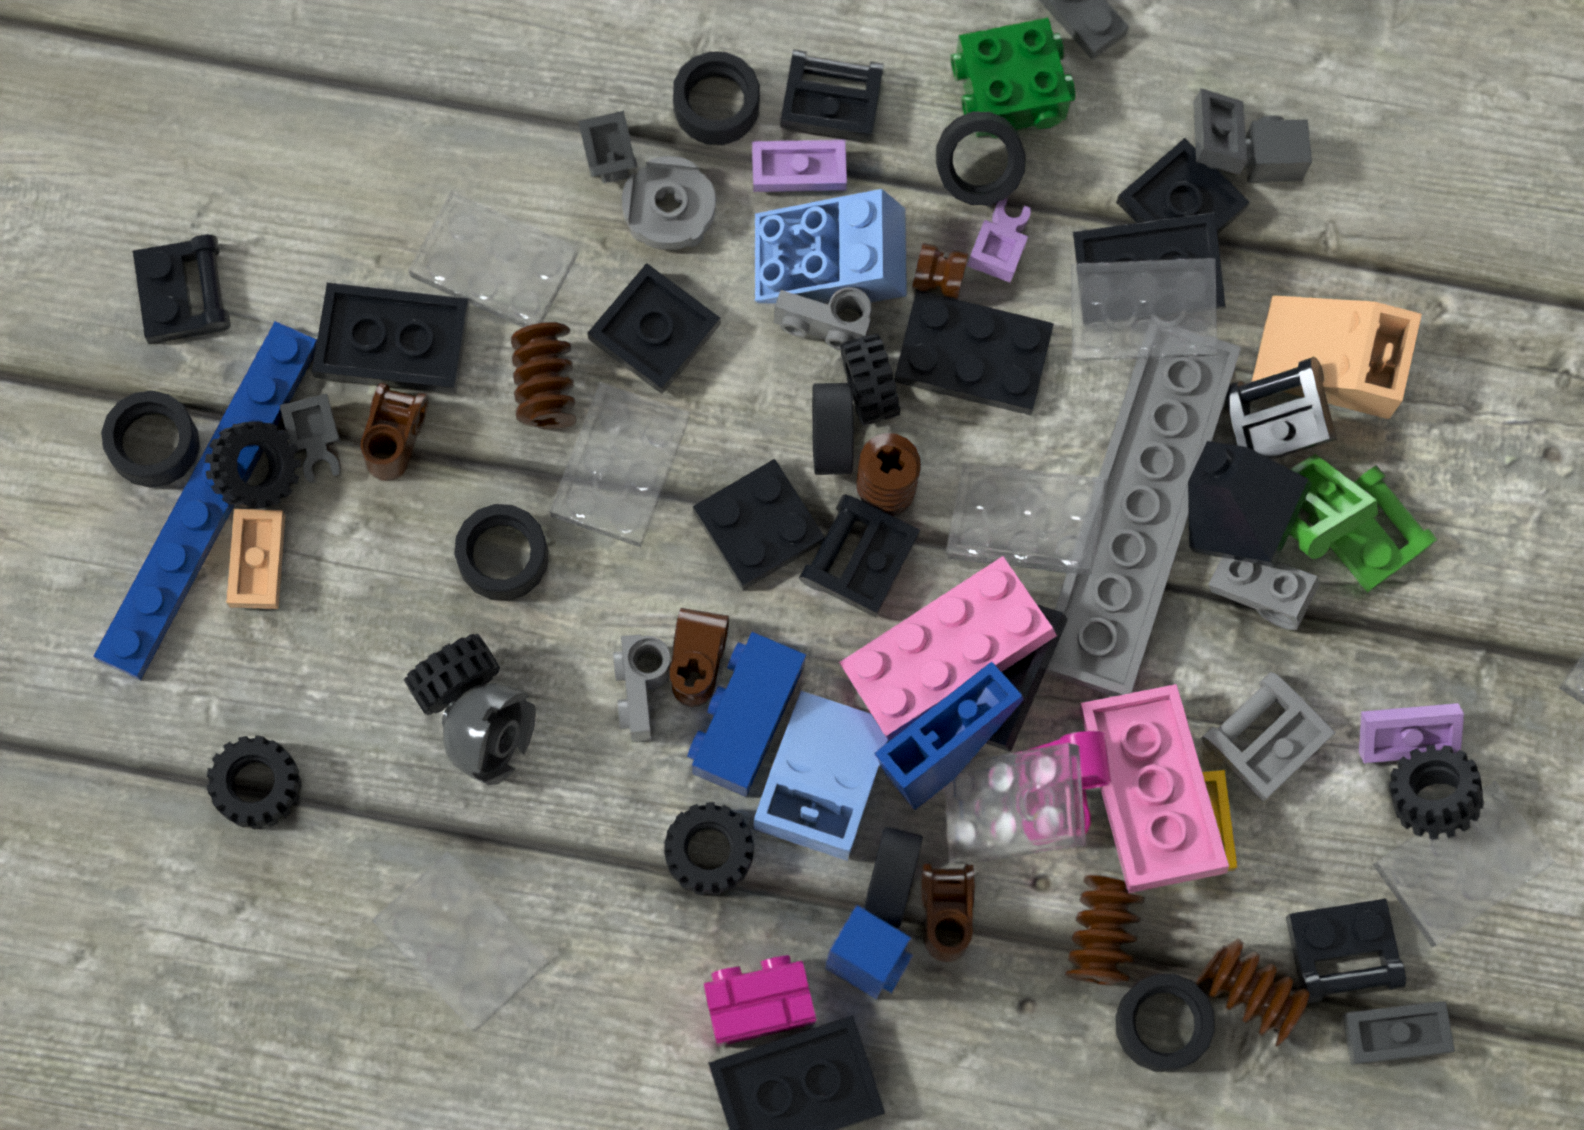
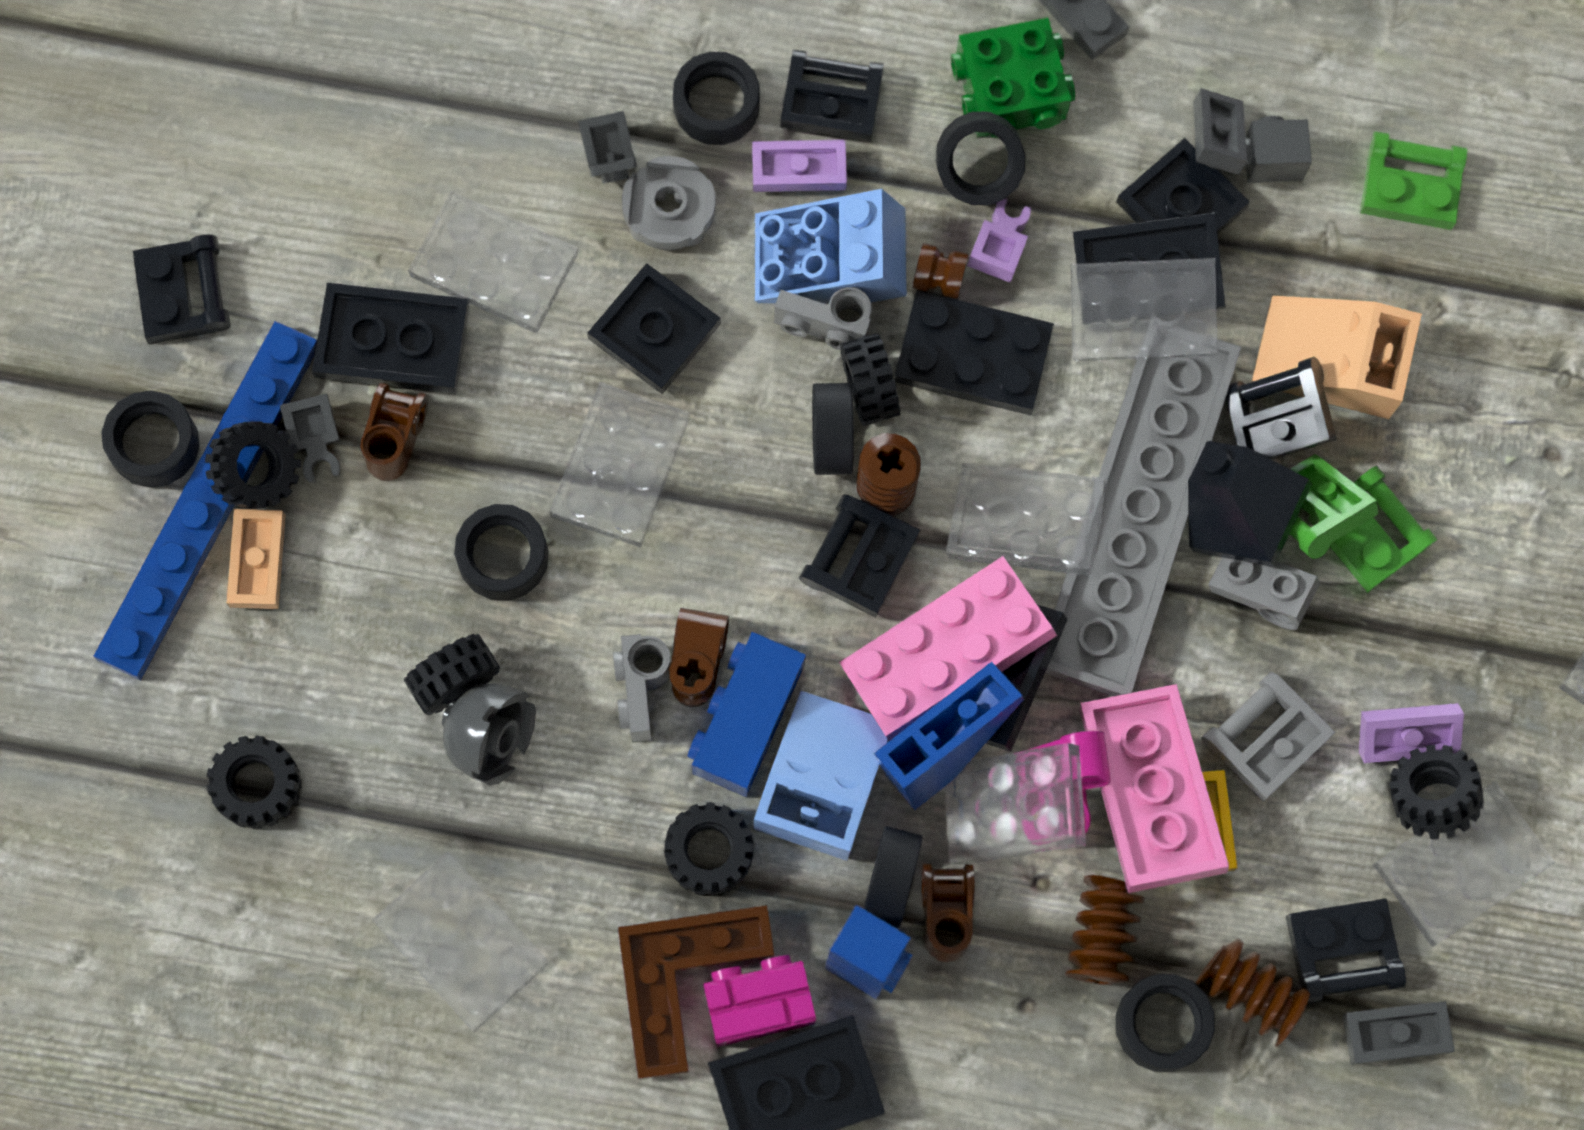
(539, 376): reddish brown piece -> none
(658, 950): none -> reddish brown plate
(758, 524): black plate -> none
(1409, 194): none -> bright green plate

